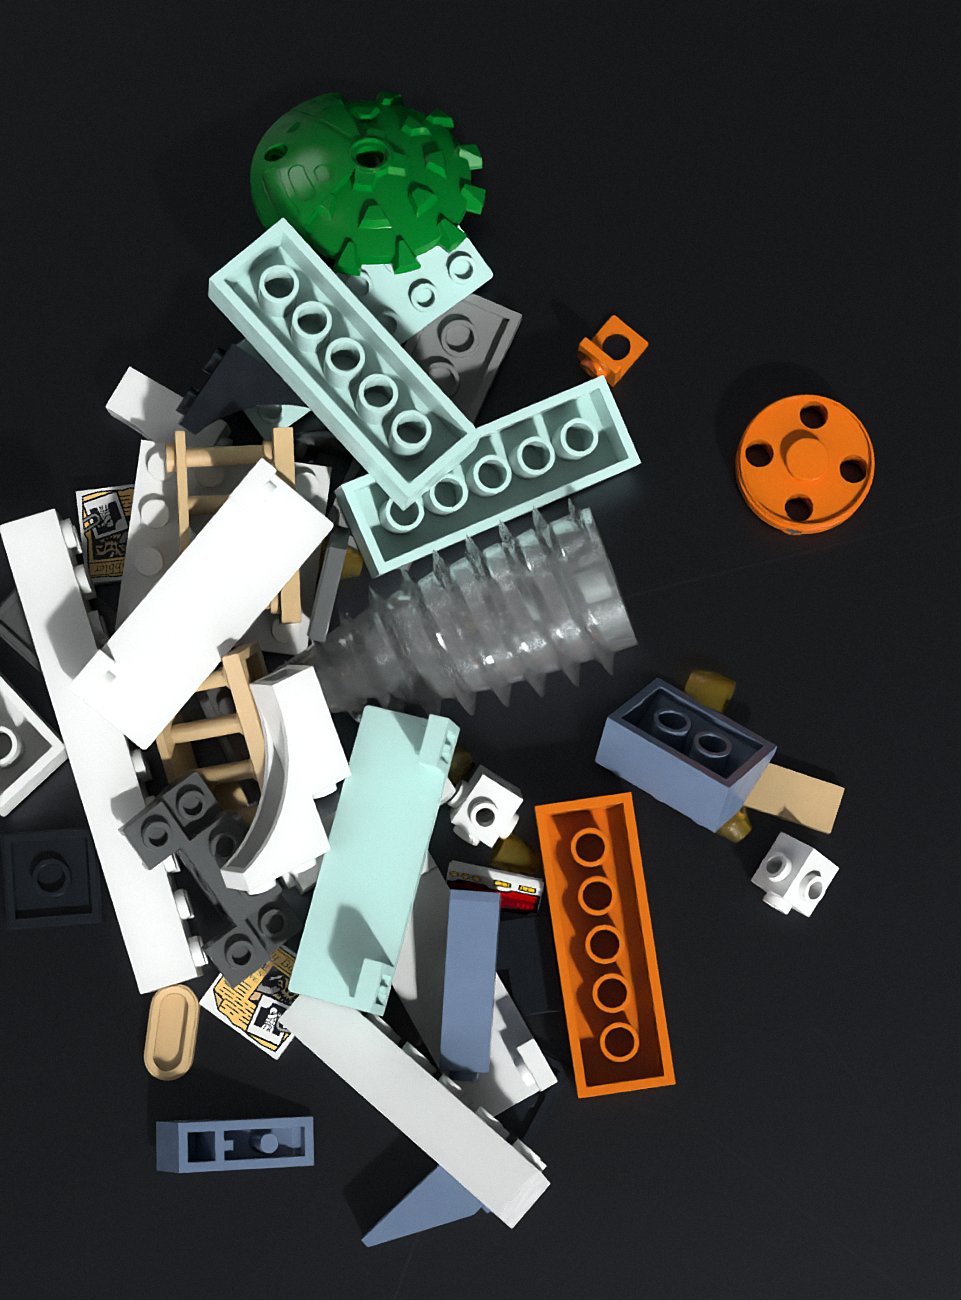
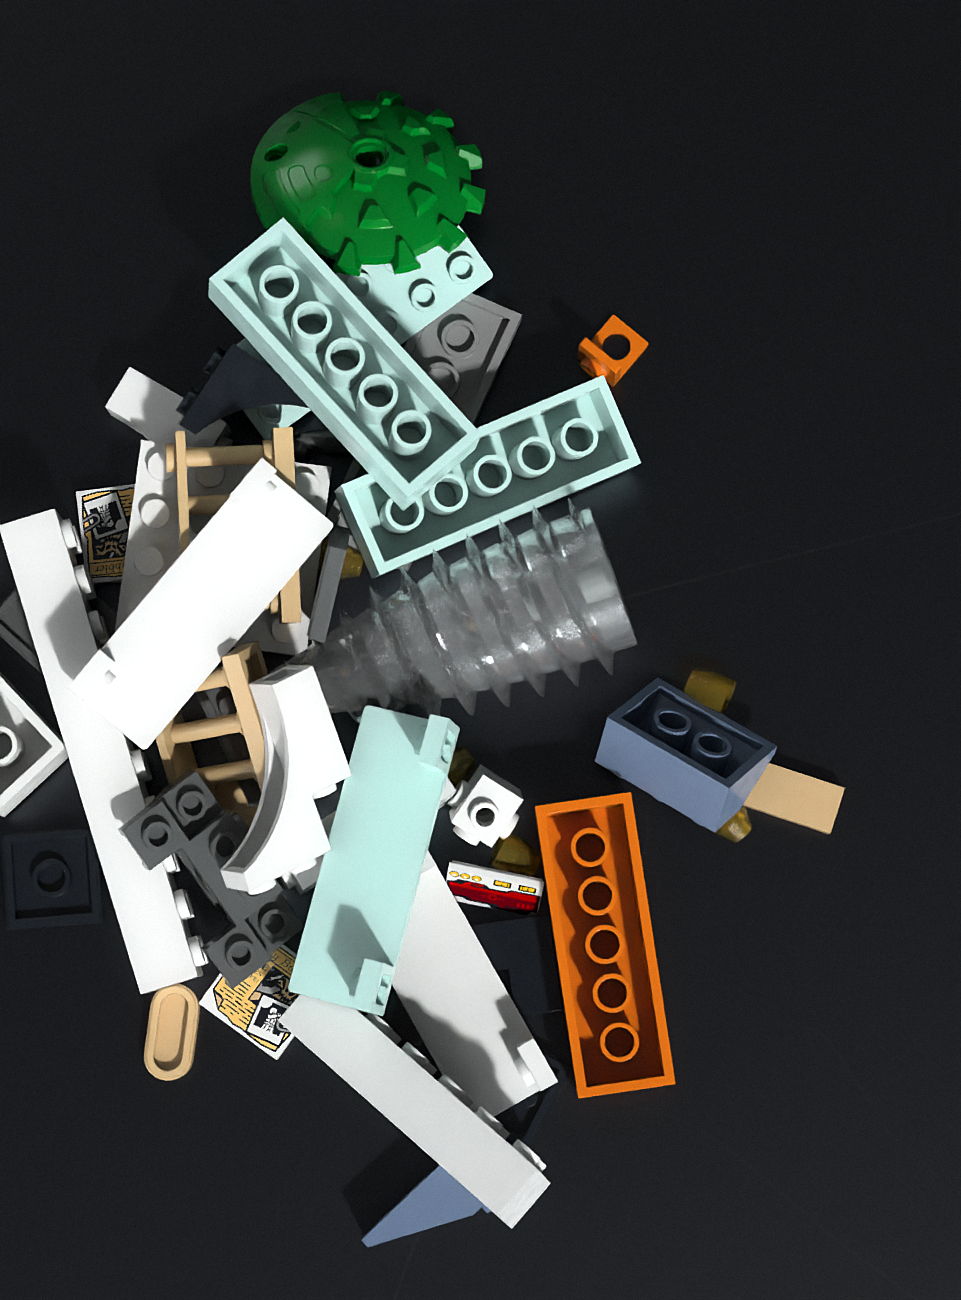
(234, 1144): sand blue slope -> none
(469, 983): sand blue slope -> none
(794, 875): white brick -> none
(804, 464): orange piece -> none

